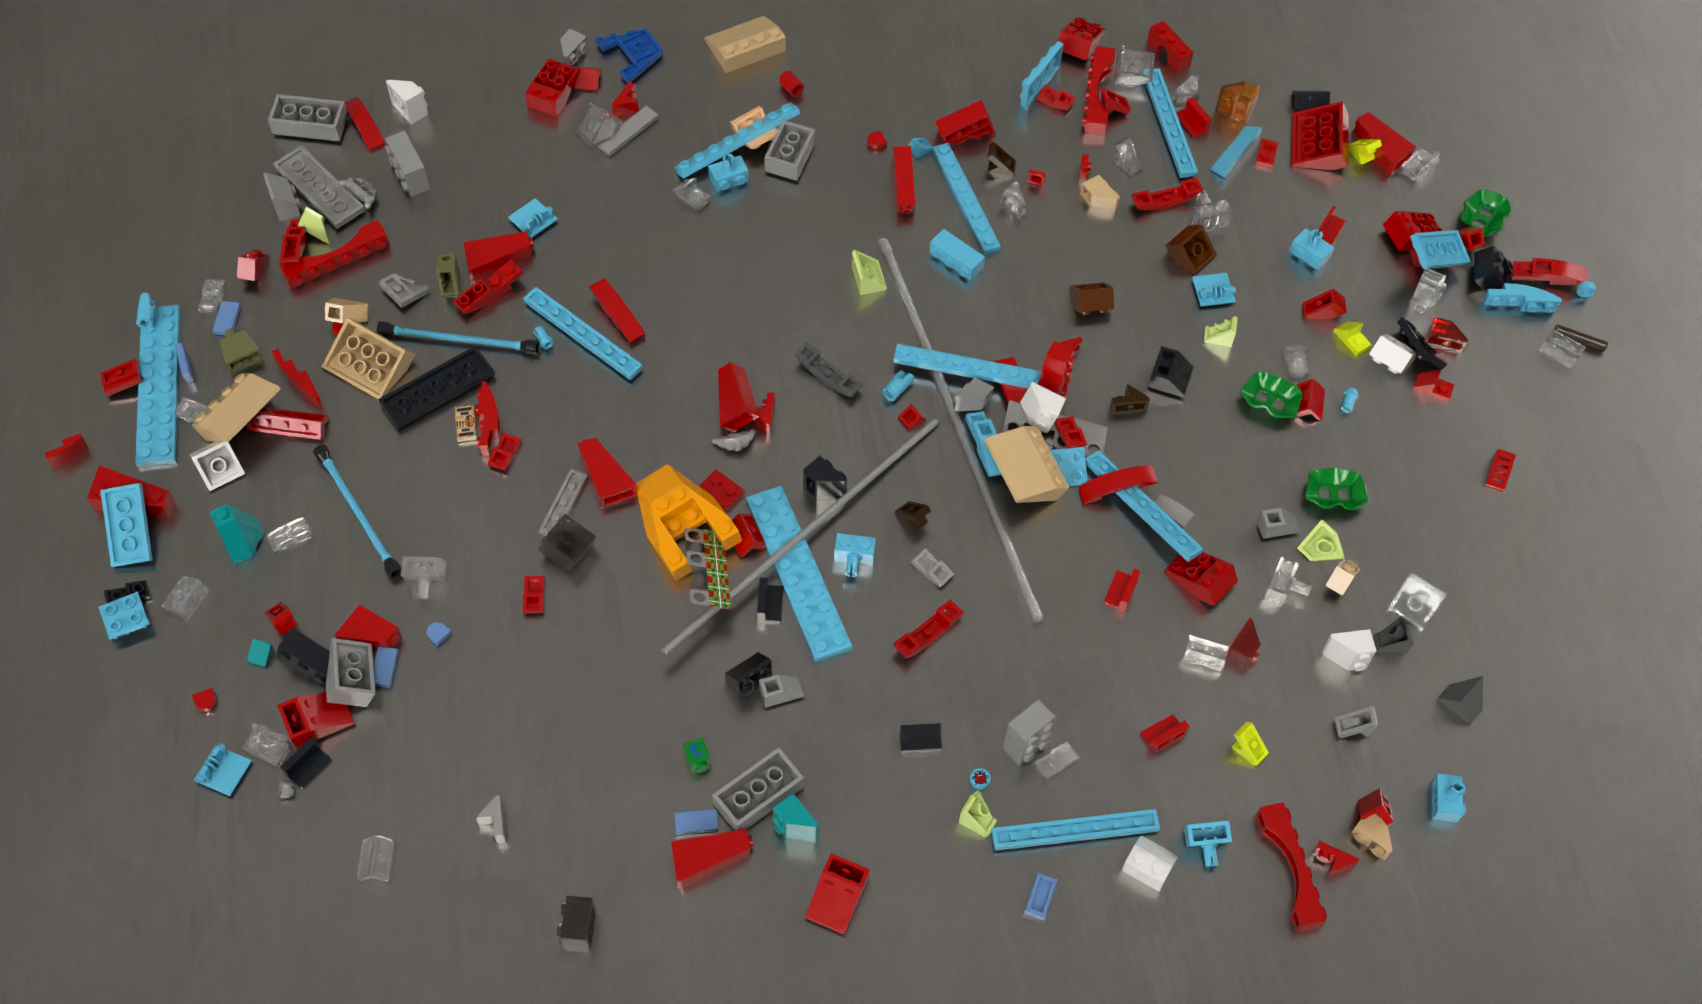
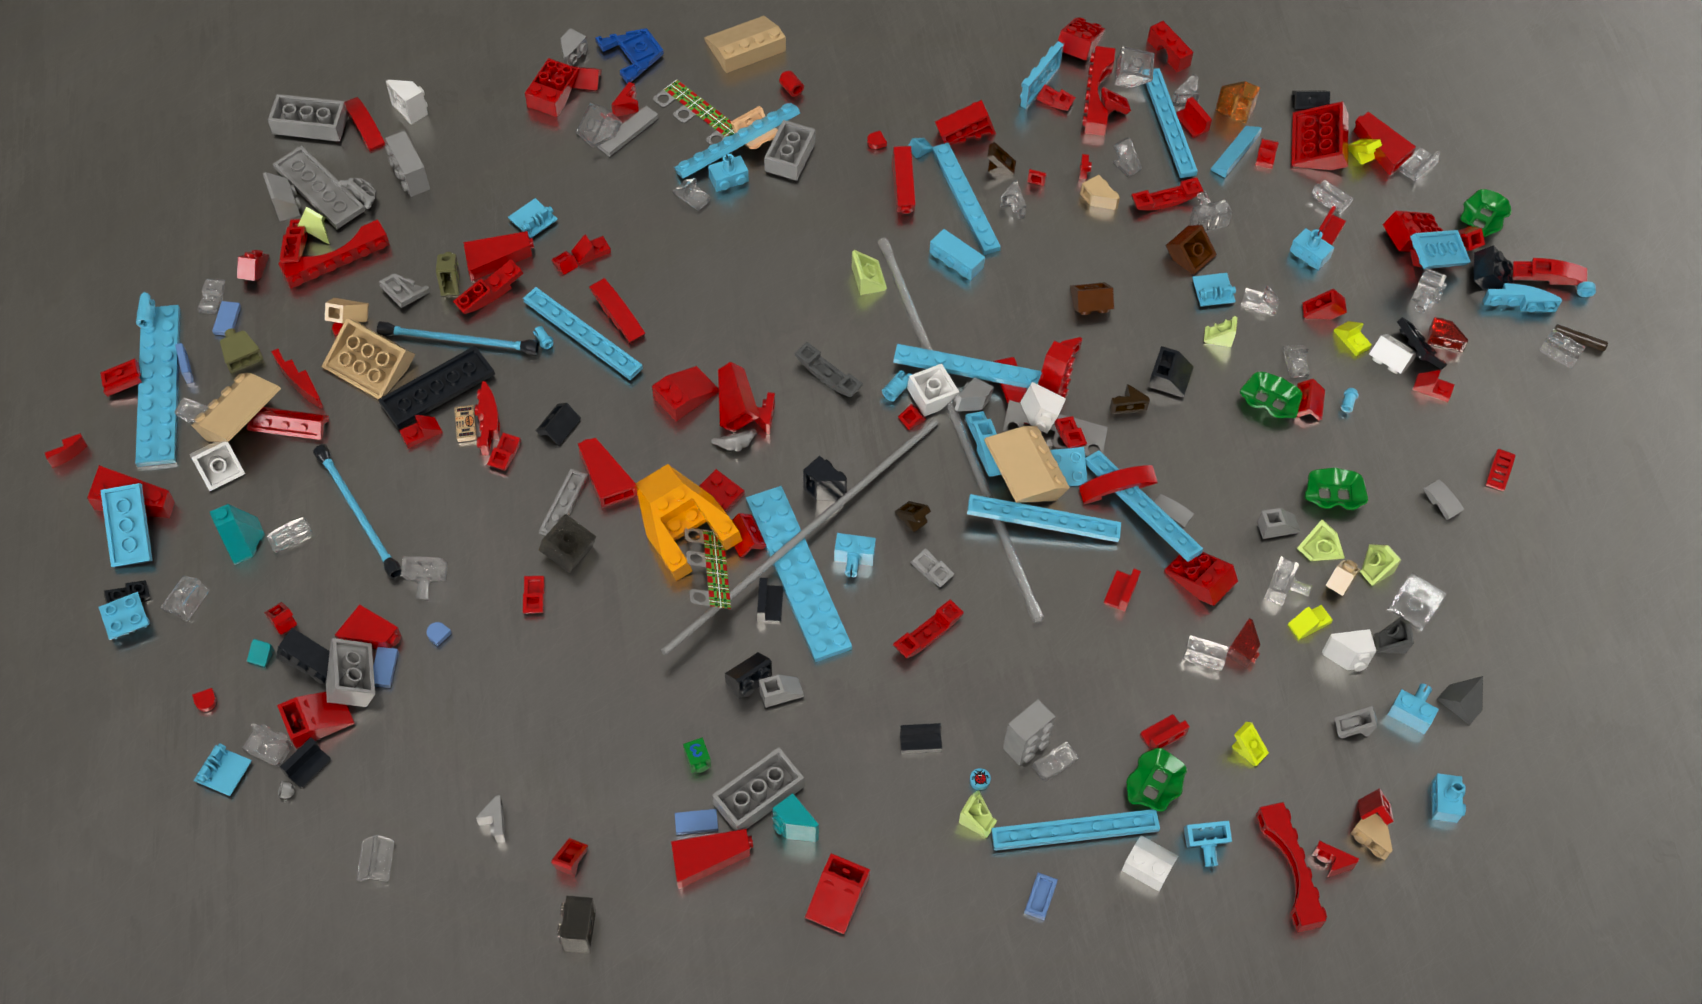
(424, 429): none -> red slope
(559, 423): none -> black panel
(565, 262): none -> red slope
(569, 856): none -> red slope
(589, 250): none -> red slope
(683, 391): none -> red slope
(696, 106): none -> piece
(932, 389): none -> white slope
(1044, 518): none -> medium azure plate
(1143, 777): none -> green piece
(1264, 302): none -> clear slope
(1309, 621): none -> neon yellow slope
(1331, 196): none -> clear bracket
(1379, 563): none -> yellowish green slope
(1413, 709): none -> medium azure brick
(1442, 496): none -> light grey slope

